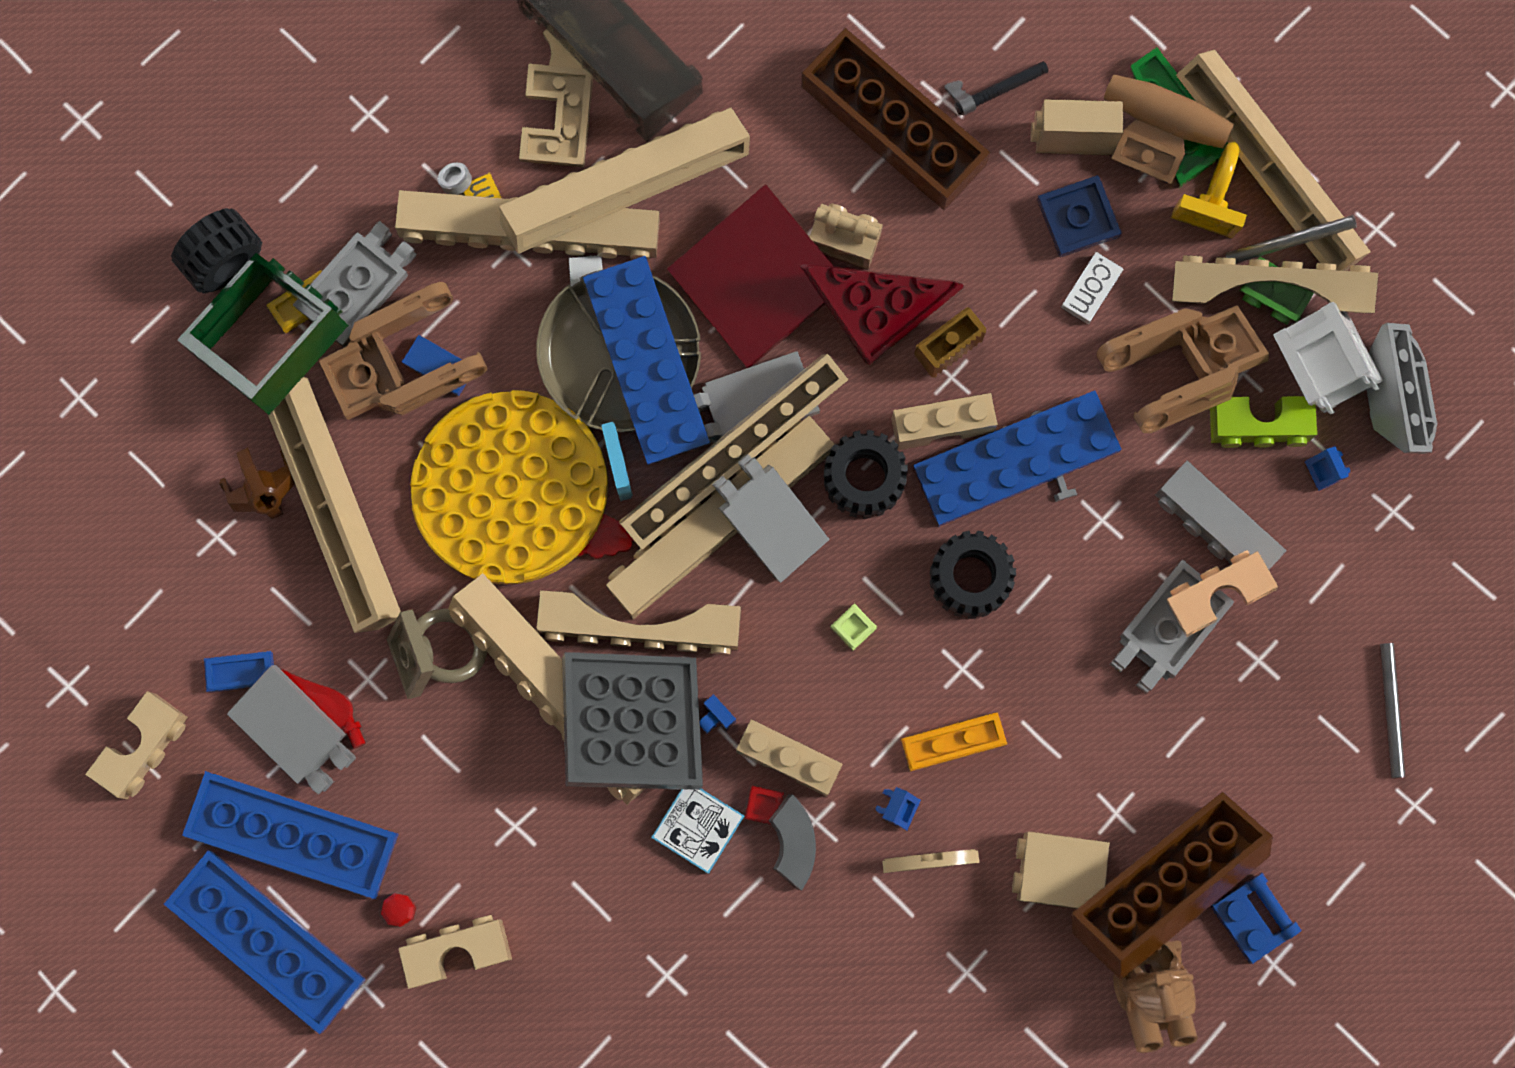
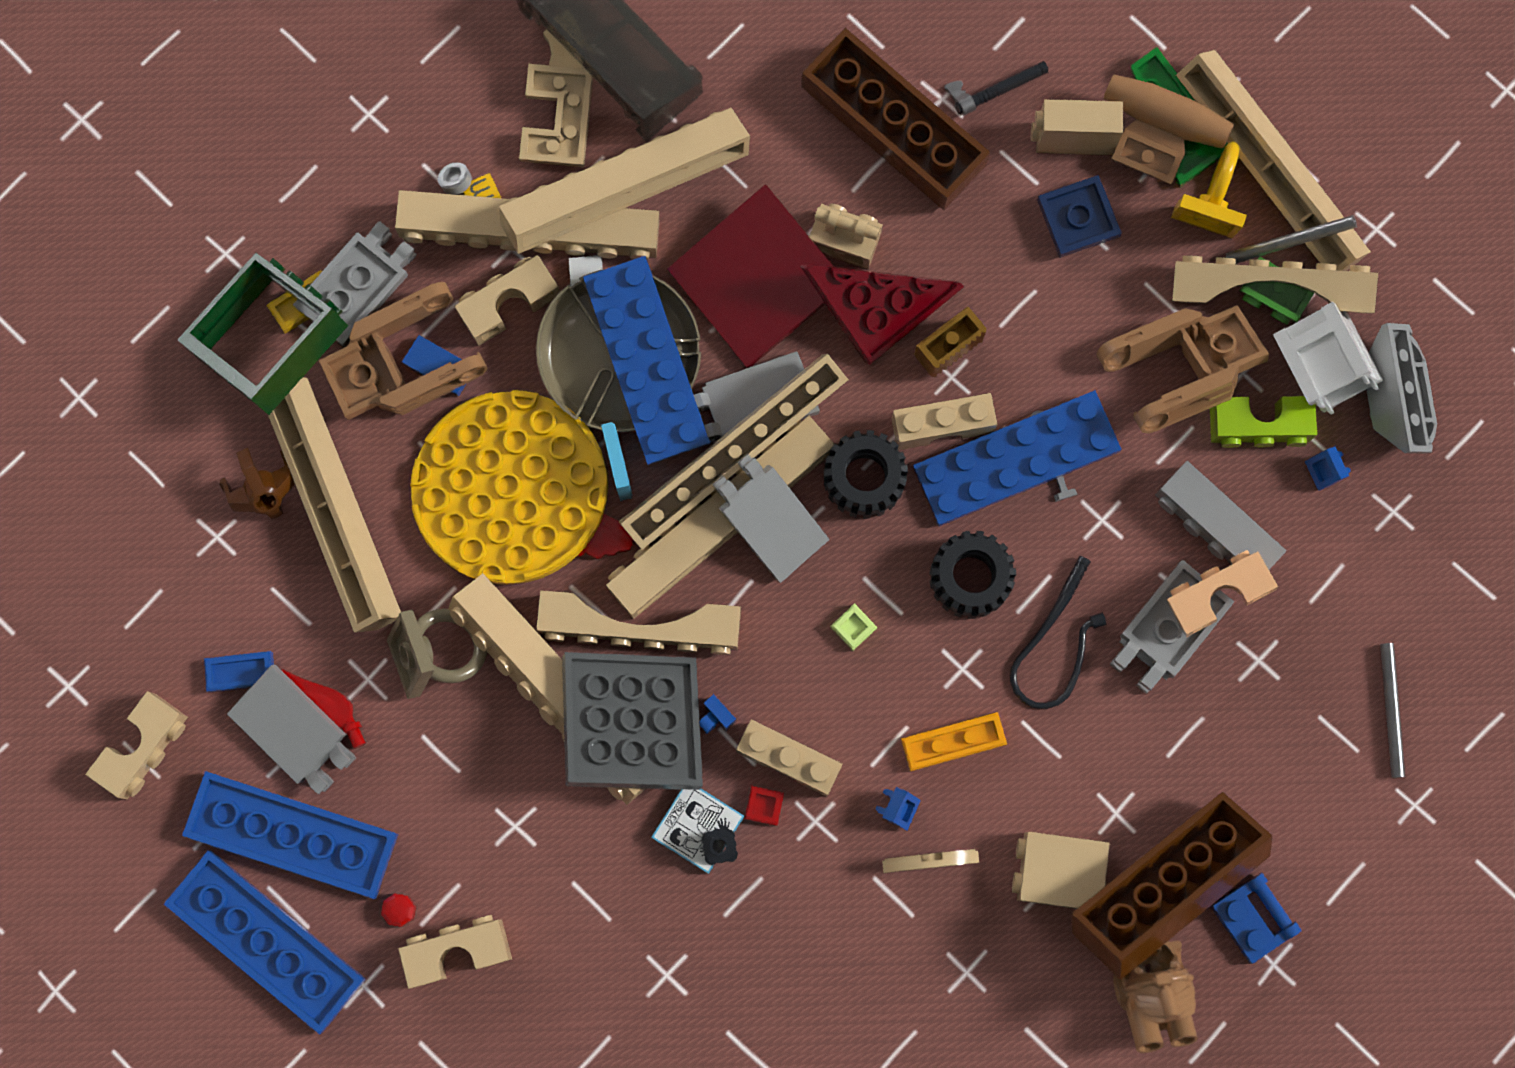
(215, 250): black tyre -> none
(527, 281): none -> tan arch
(729, 854): none -> black brick
(796, 842): dark grey tile -> none
(1062, 601): none -> black piece
(1092, 288): white tile -> none

